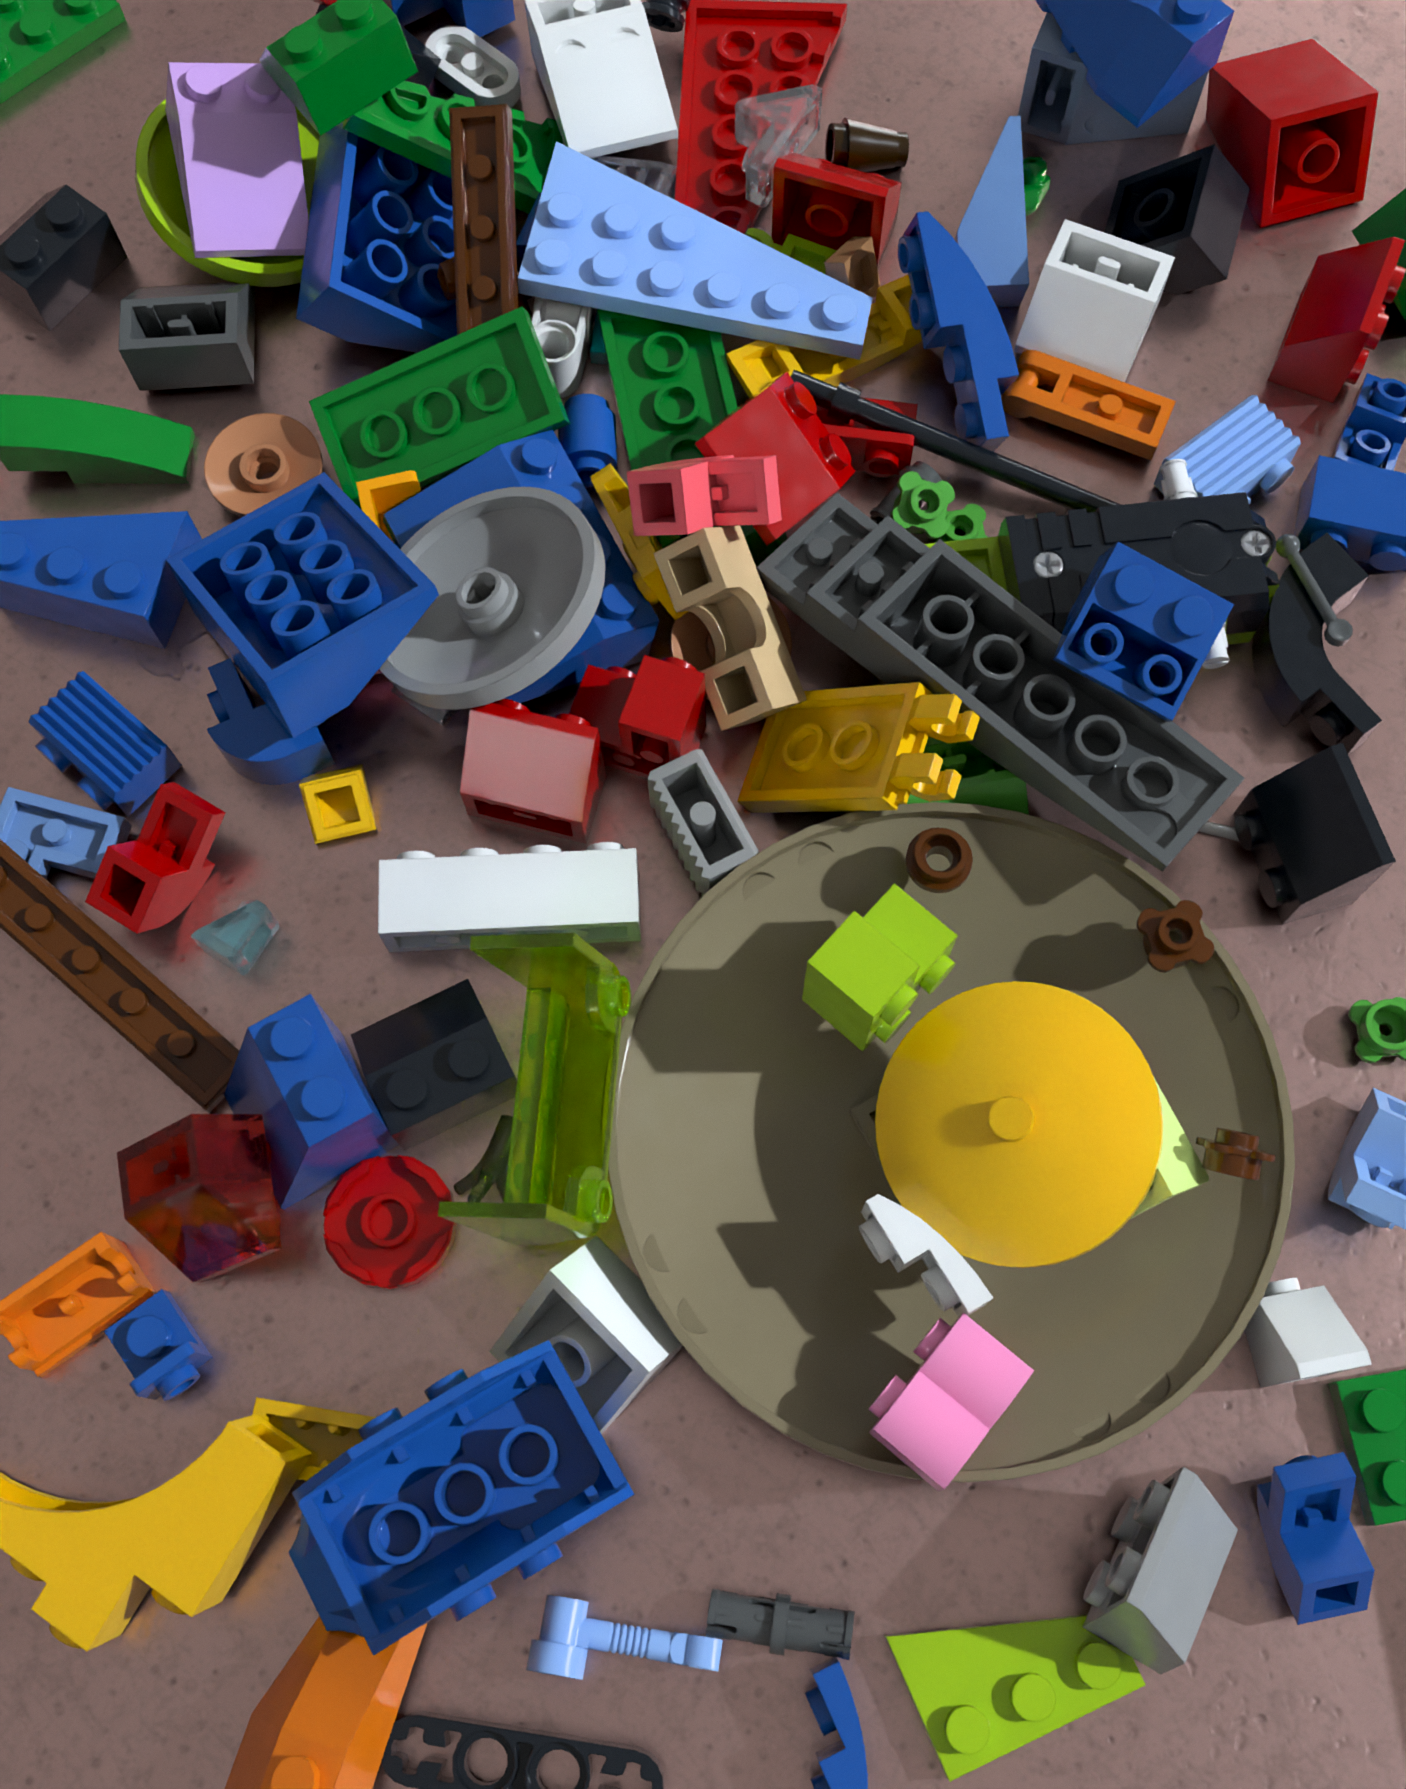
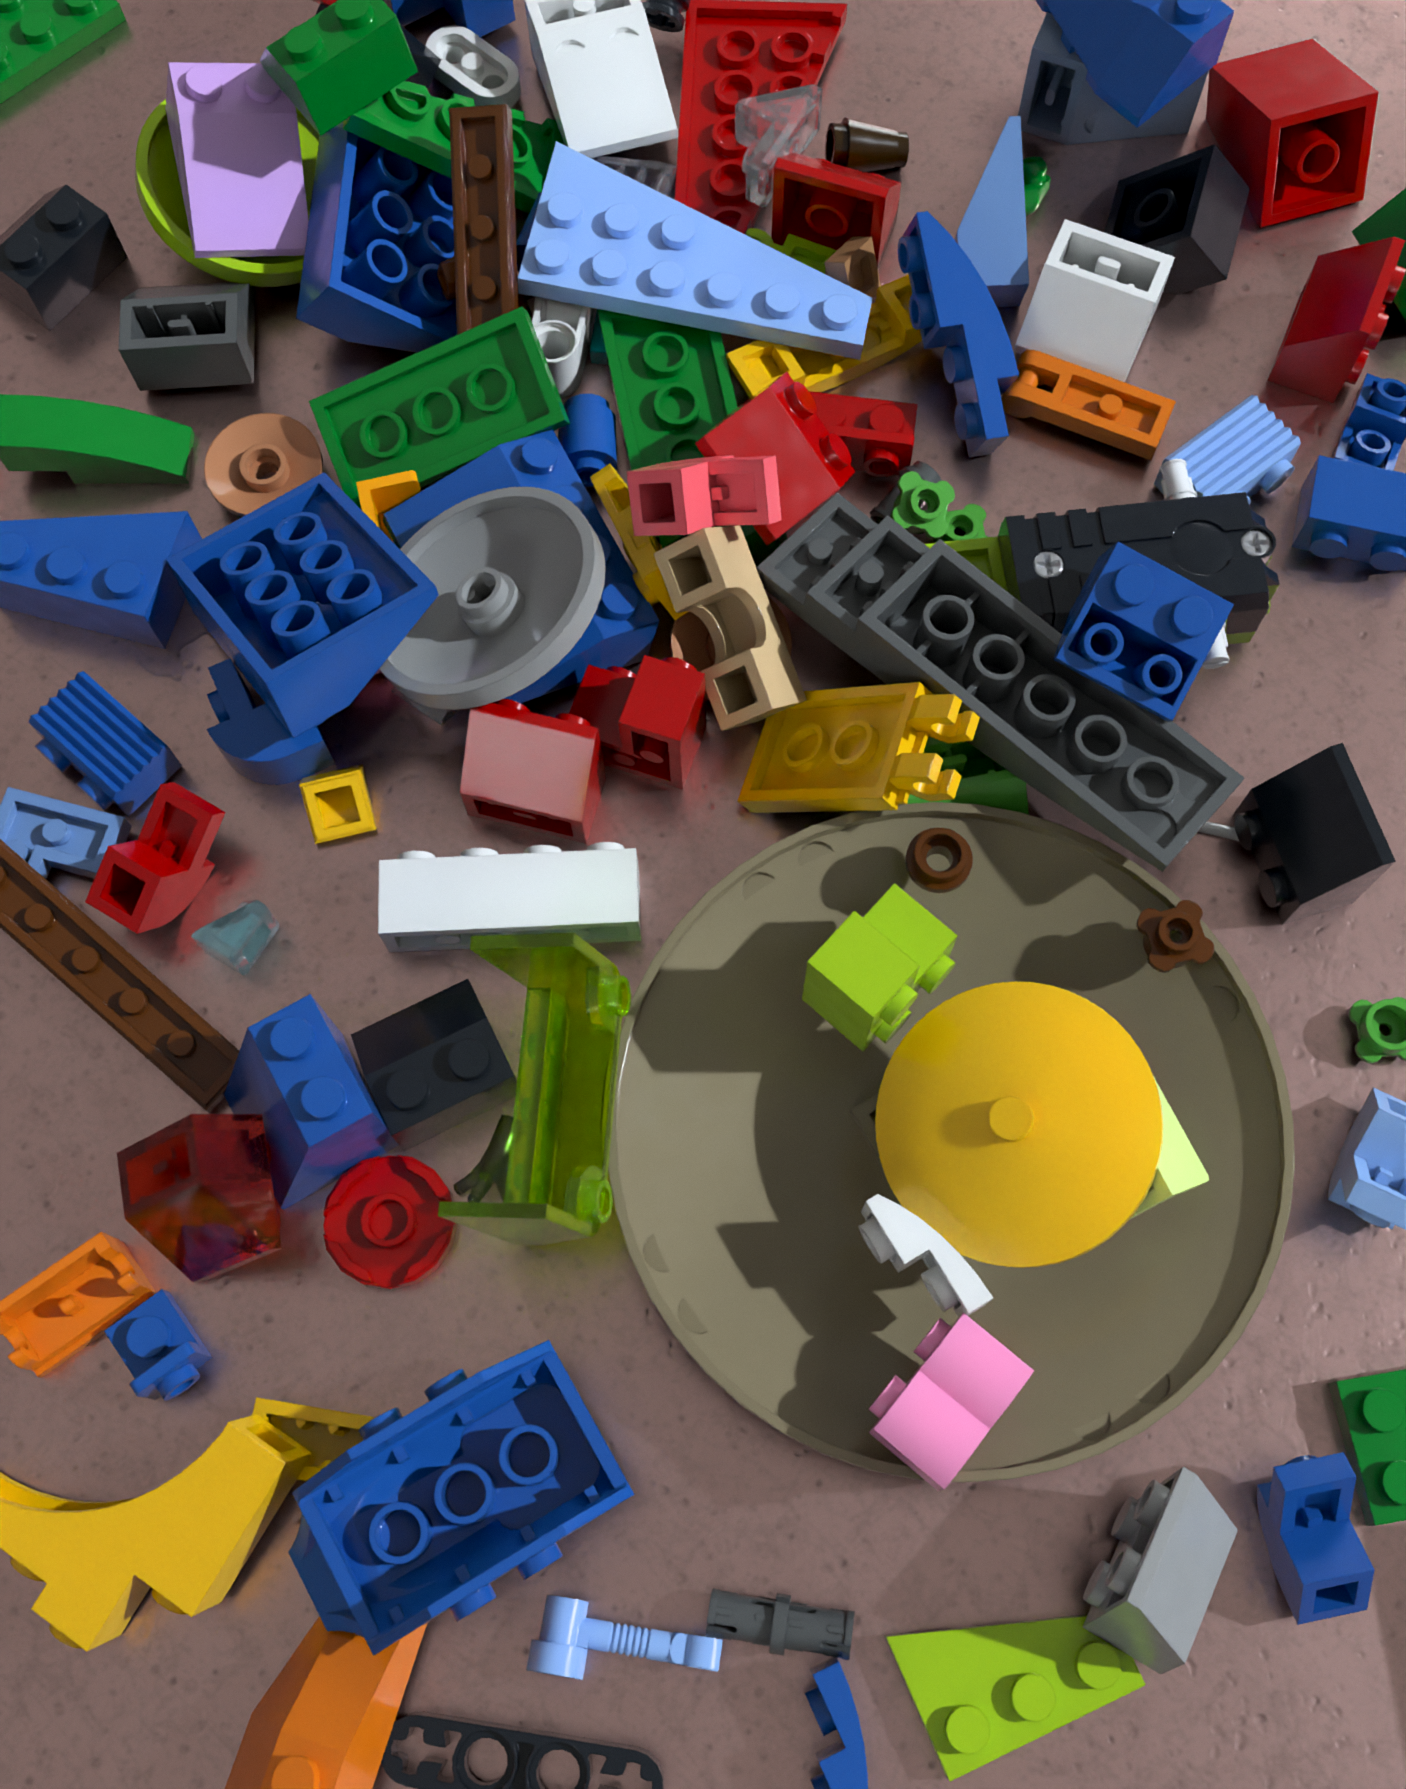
(598, 1327): white slope -> none
(699, 819): light grey brick -> none
(846, 404): black bar -> none
(1234, 1154): reddish brown plate -> none
(1291, 654): black arch -> none
(1301, 1335): white slope -> none
(1337, 630): dark grey hinge -> none

